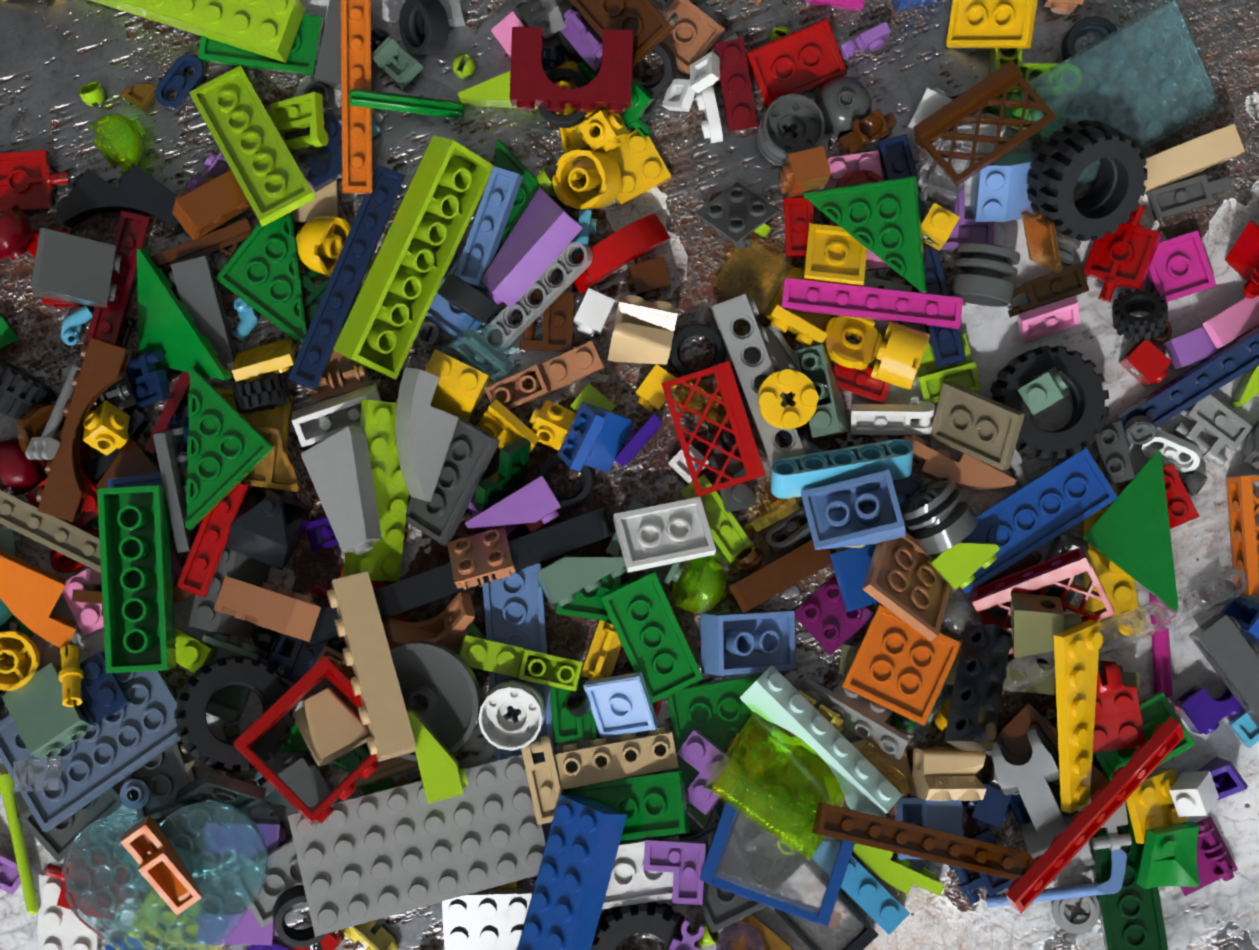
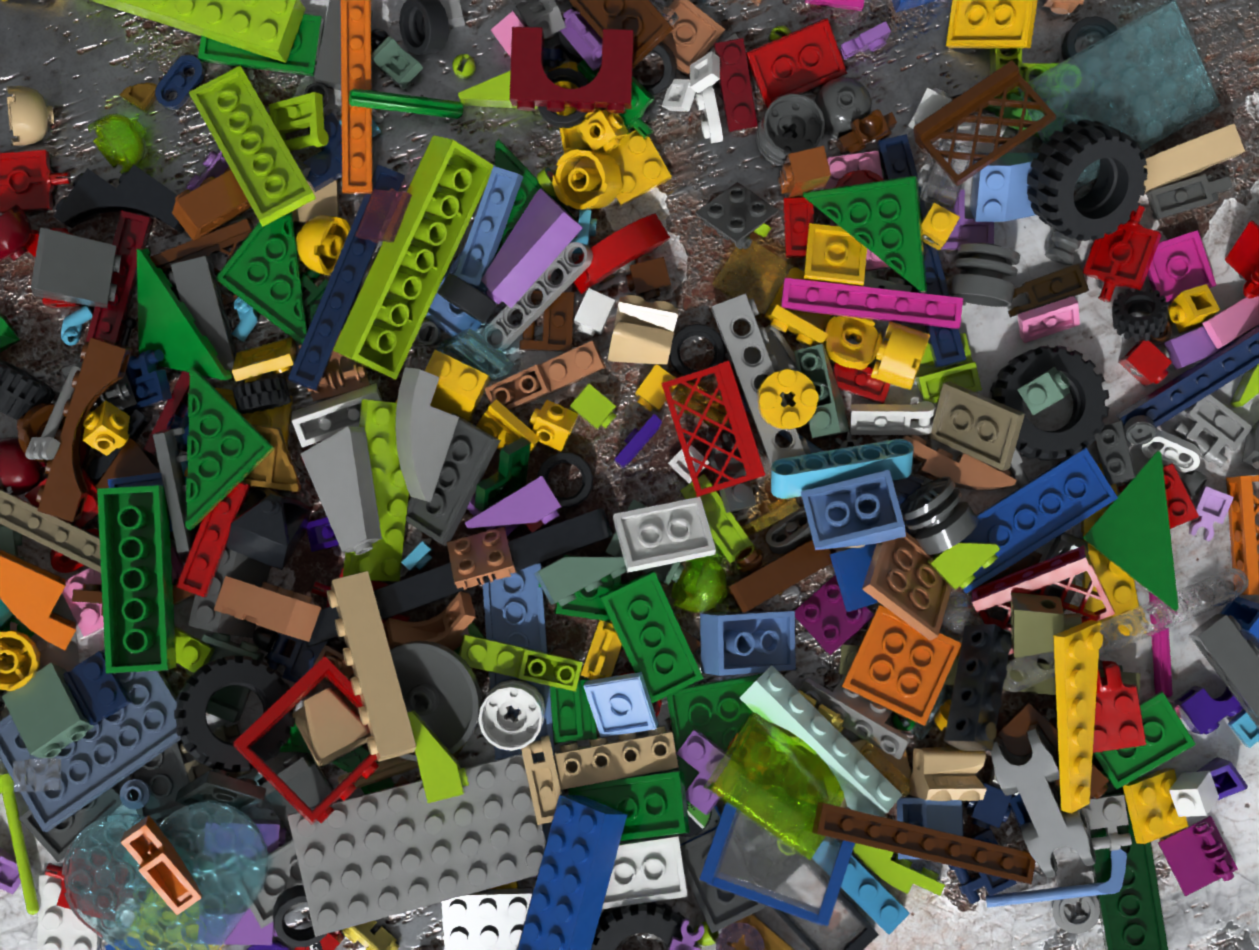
(28, 115): none -> tan cylinder
(71, 676): yellow pin -> none
(92, 93): lime hinge -> none
(383, 215): none -> clear pink piece
(418, 557): none -> medium azure plate
(571, 703): black hinge -> none
(594, 438): blue bracket -> none
(684, 860): medium lavender plate -> none
(1041, 241): clear orange piece -> none
(1095, 815): red plate -> none
(1170, 857): green plate -> none
(1192, 308): none -> yellow brick
(1211, 507): none -> lavender plate

